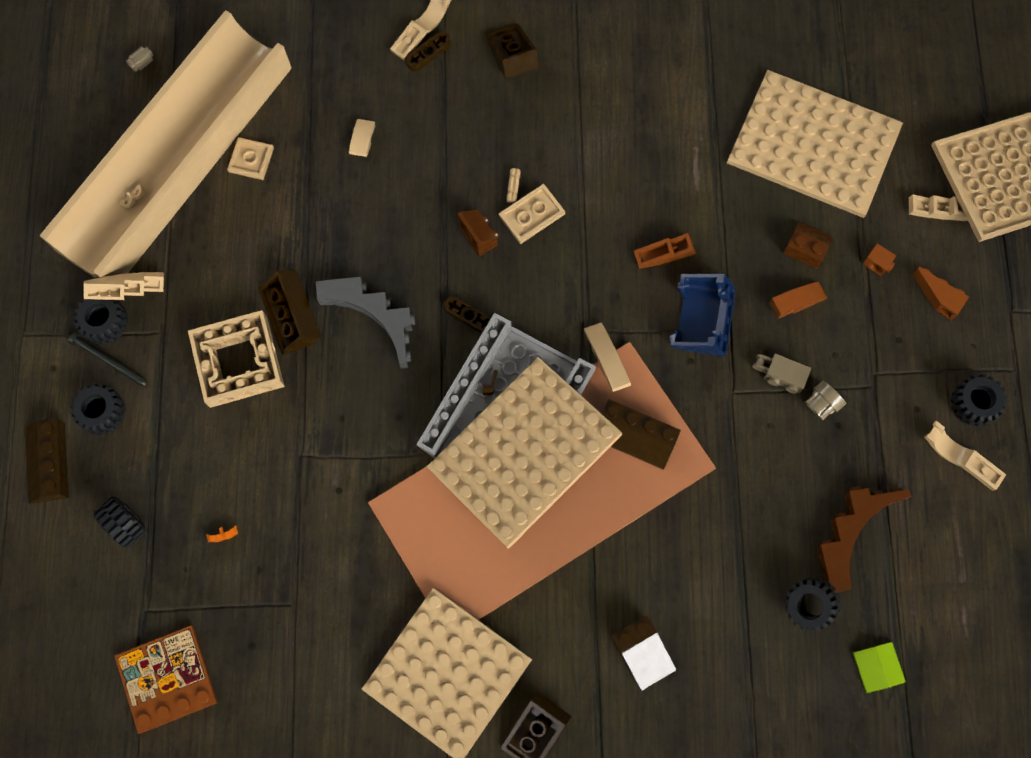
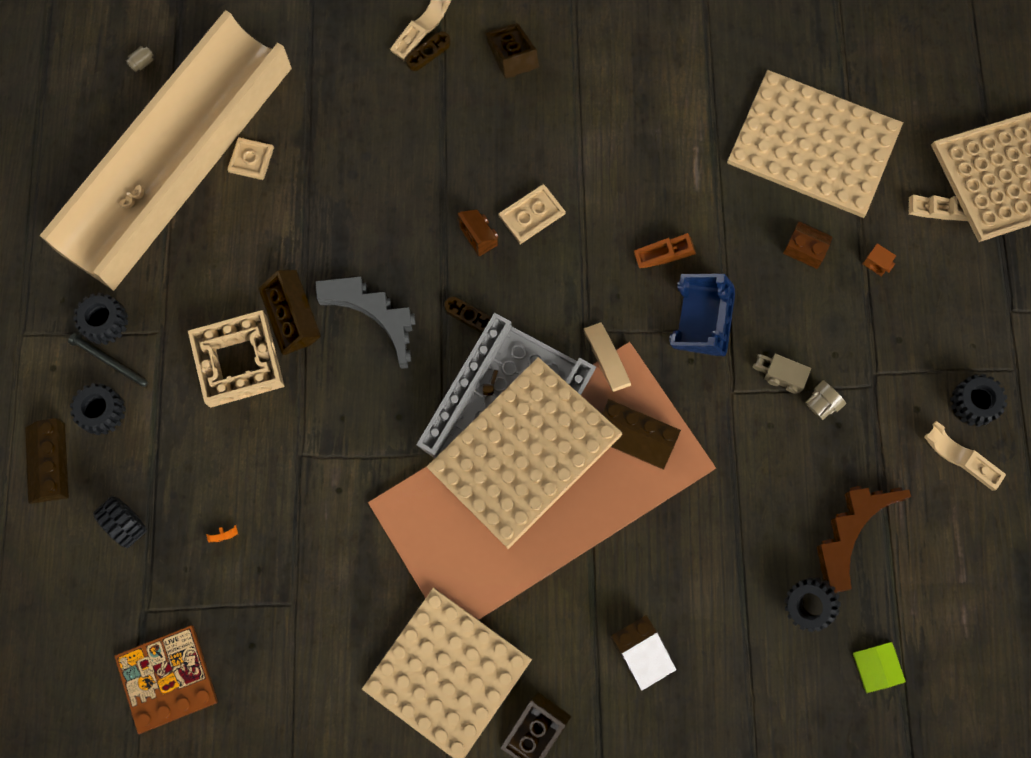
(117, 286): tan slope -> none
(361, 137): tan slope -> none
(513, 185): tan axle -> none
(797, 299): dark orange slope -> none
(940, 294): dark orange slope -> none

